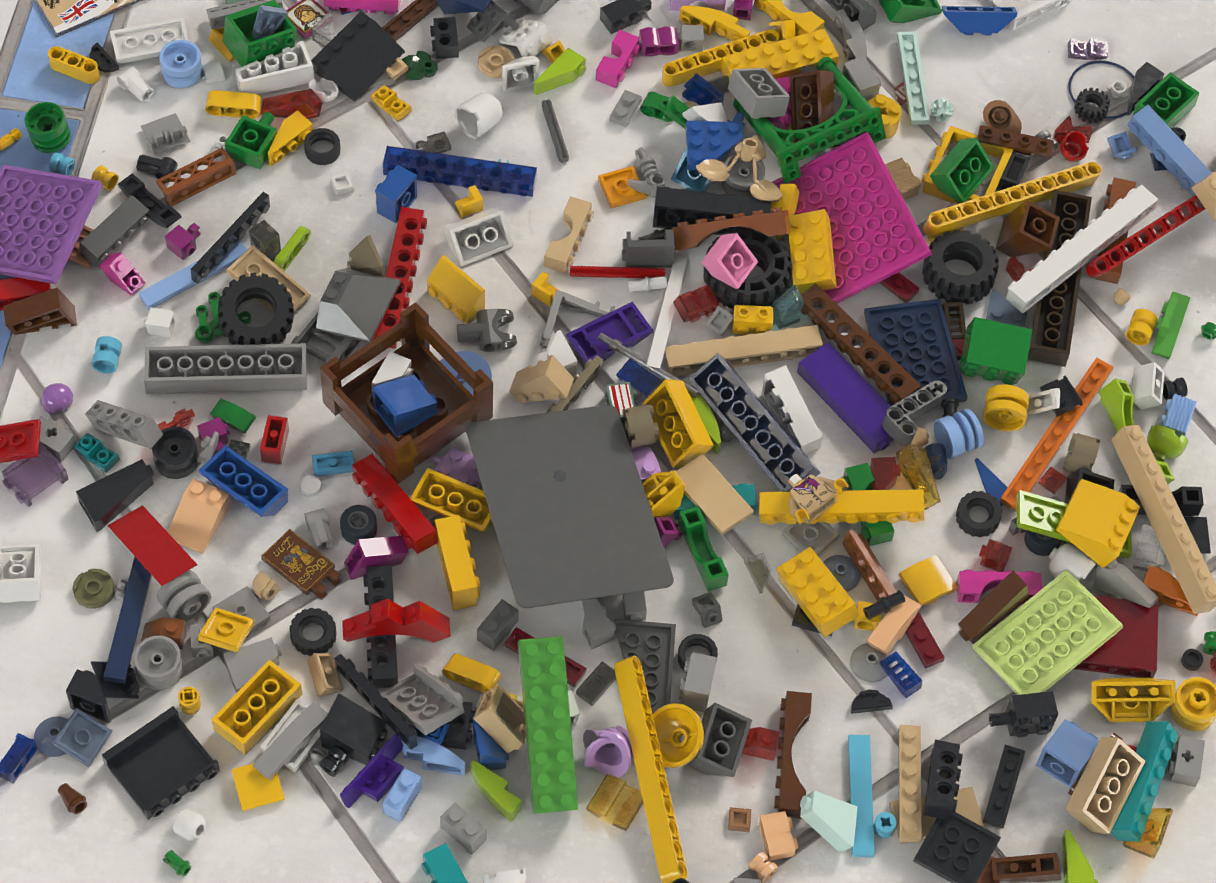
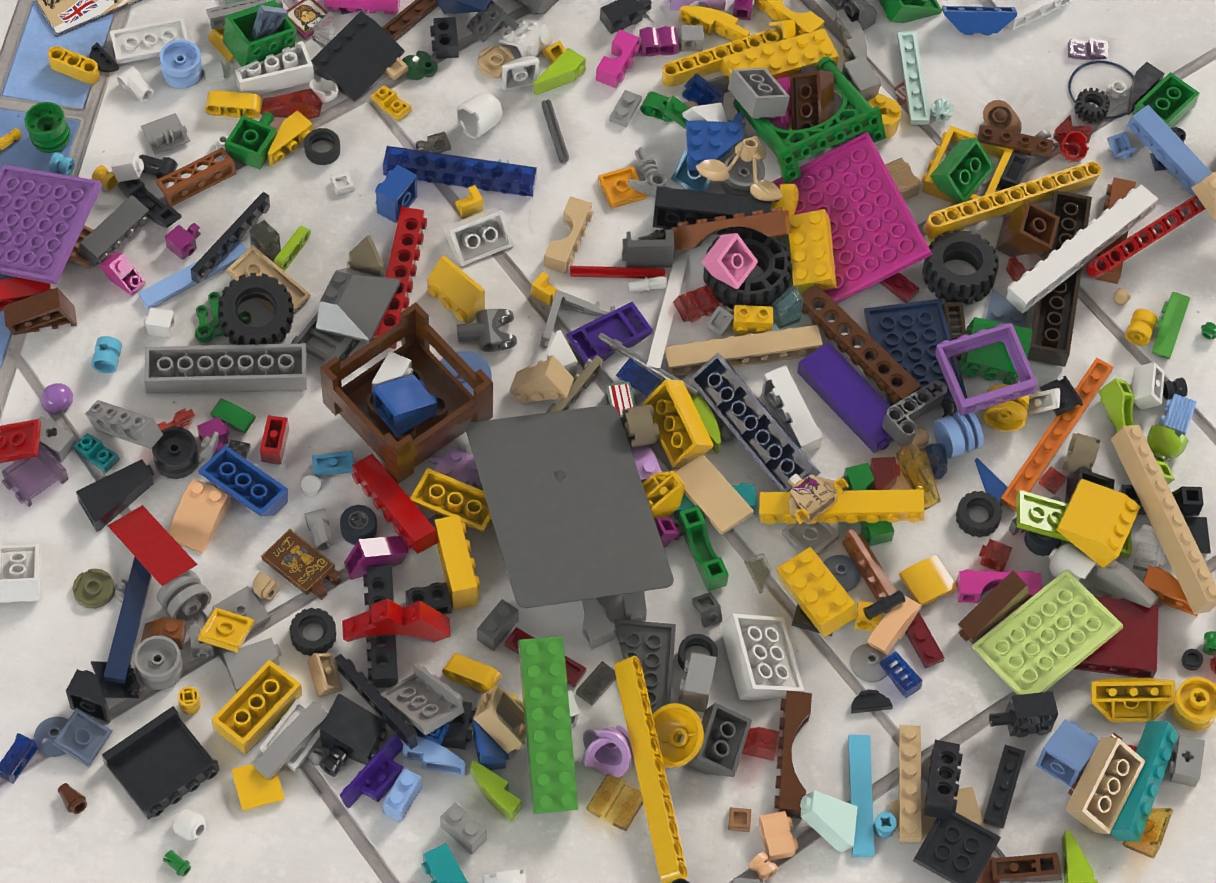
(127, 166): none -> white brick
(427, 596): none -> black brick
(760, 656): none -> white slope
(1000, 333): none -> medium lavender piece

